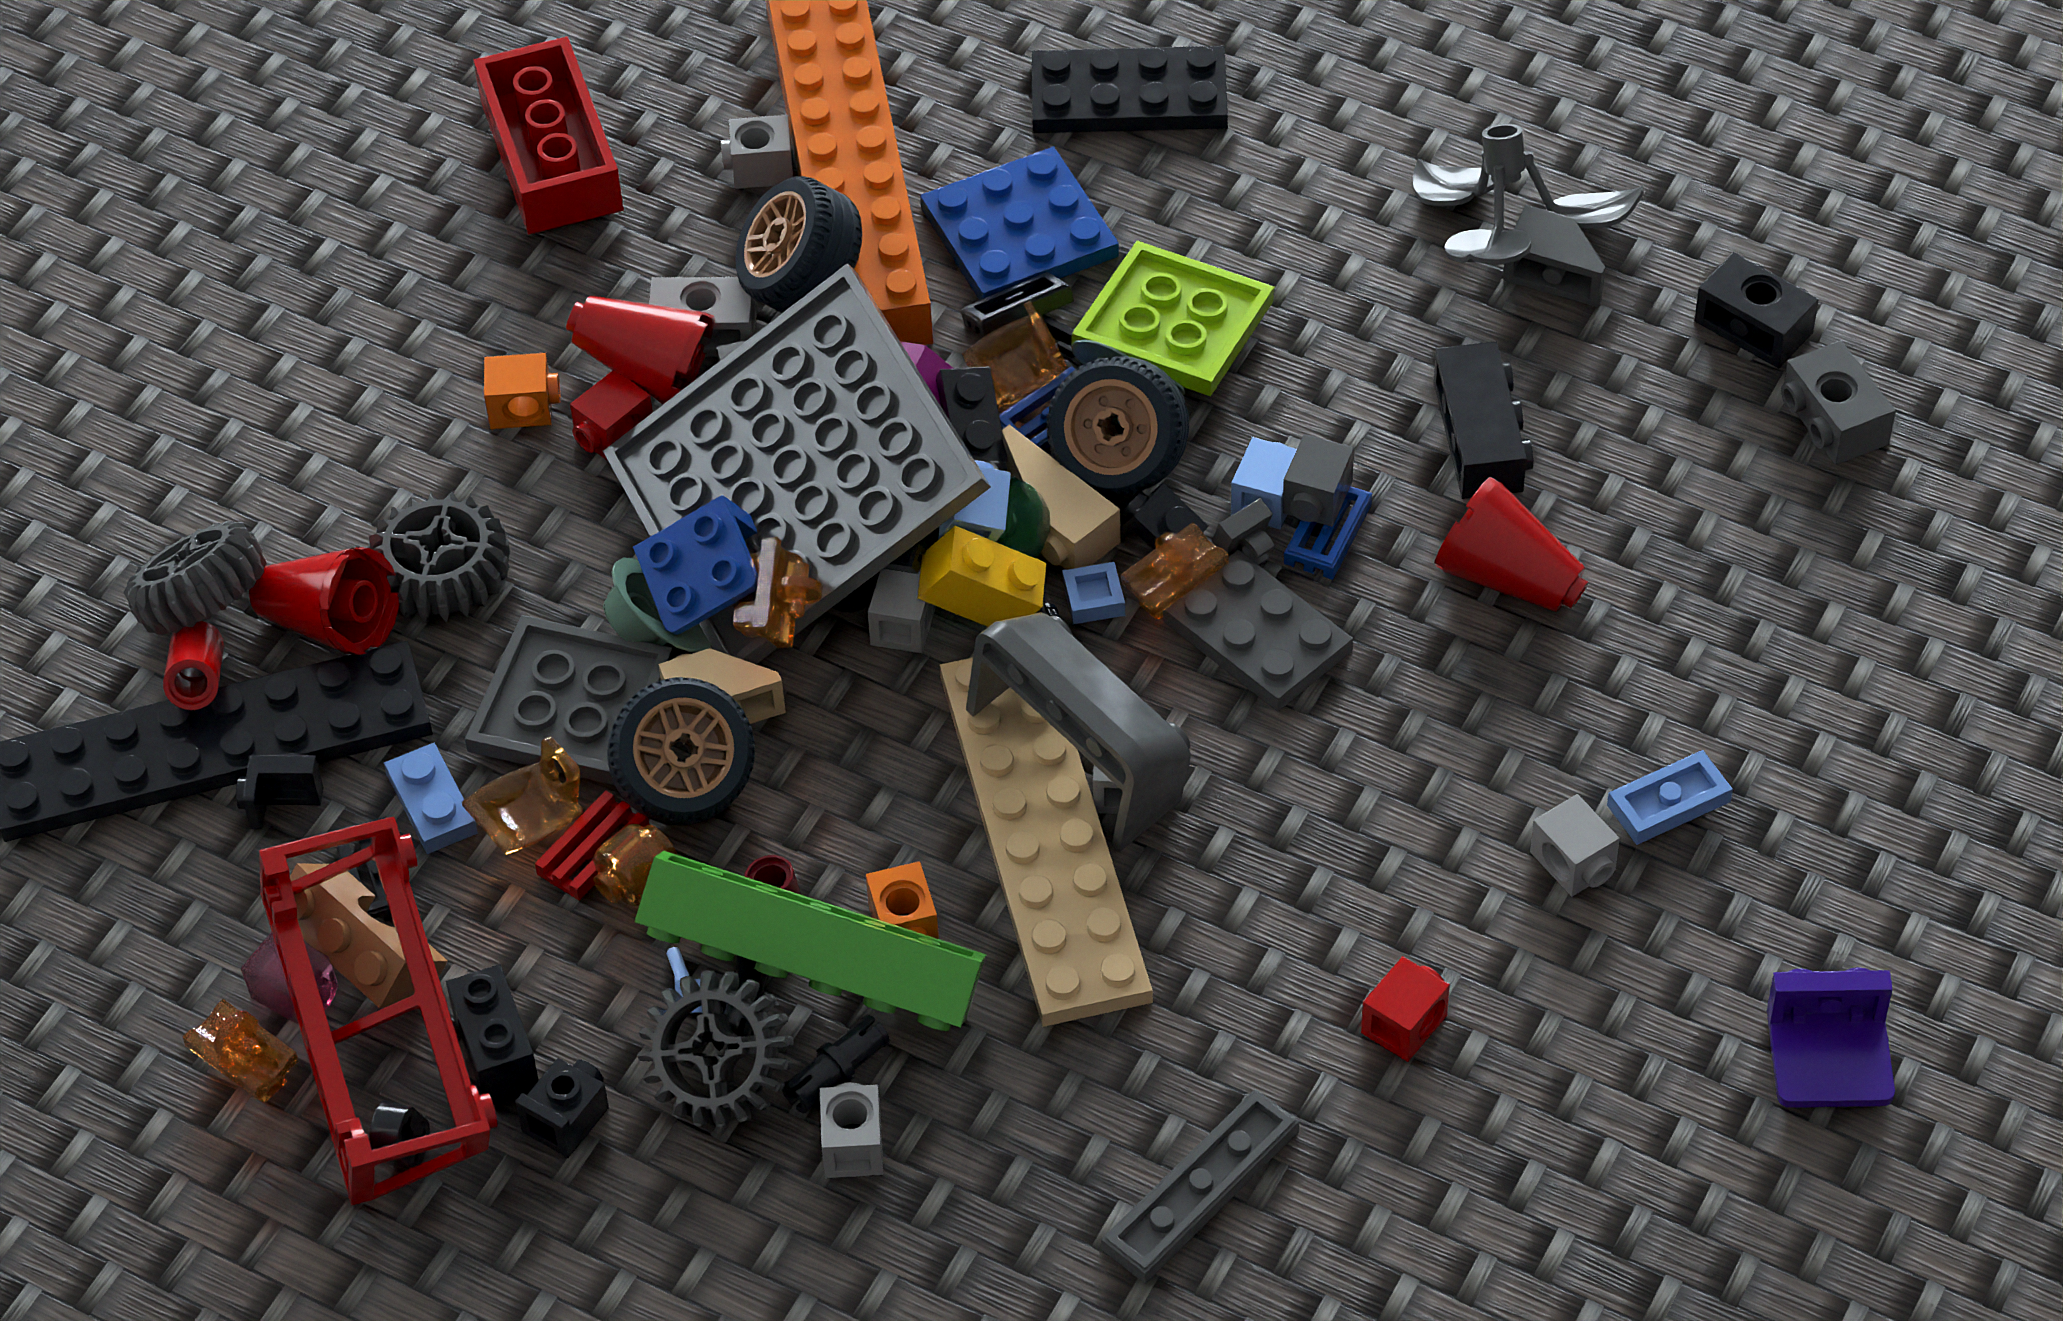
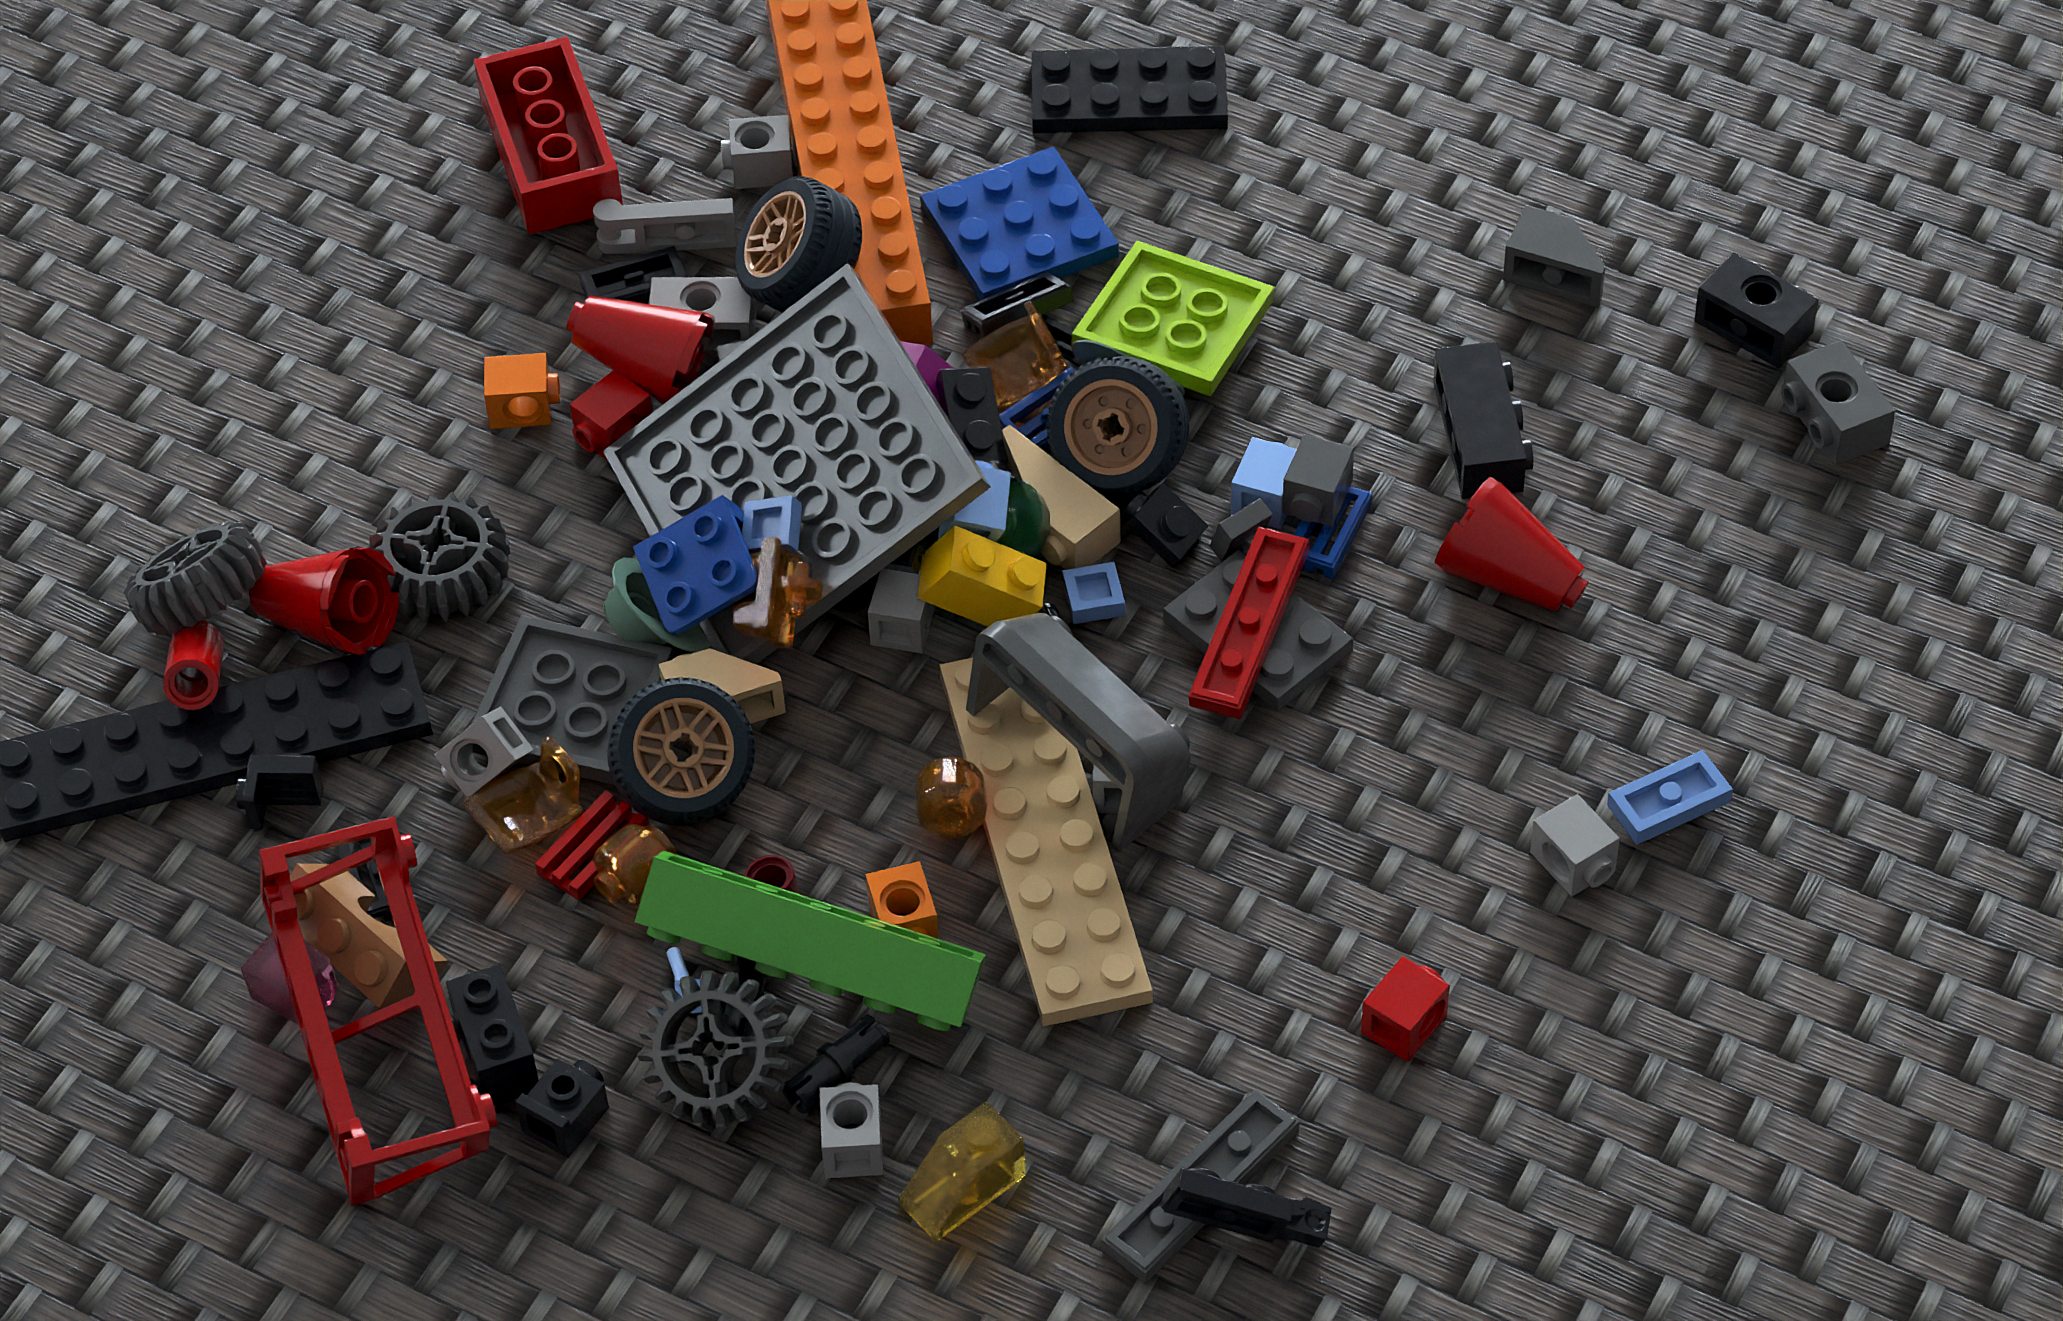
(242, 1050): clear orange hips -> none
(396, 1124): black beam -> none
(430, 798): medium blue plate -> none
(499, 739): none -> light grey brick
(636, 285): none -> black tile
(663, 225): none -> light grey plate
(770, 519): none -> medium blue plate
(950, 797): none -> clear orange head
(964, 1171): none -> clear yellow slope
(1173, 569): clear orange hips -> none
(1245, 1209): none -> black hinge
(1249, 623): none -> red tile
(1502, 164): dark grey plant -> none
(1831, 1037): dark purple bracket -> none

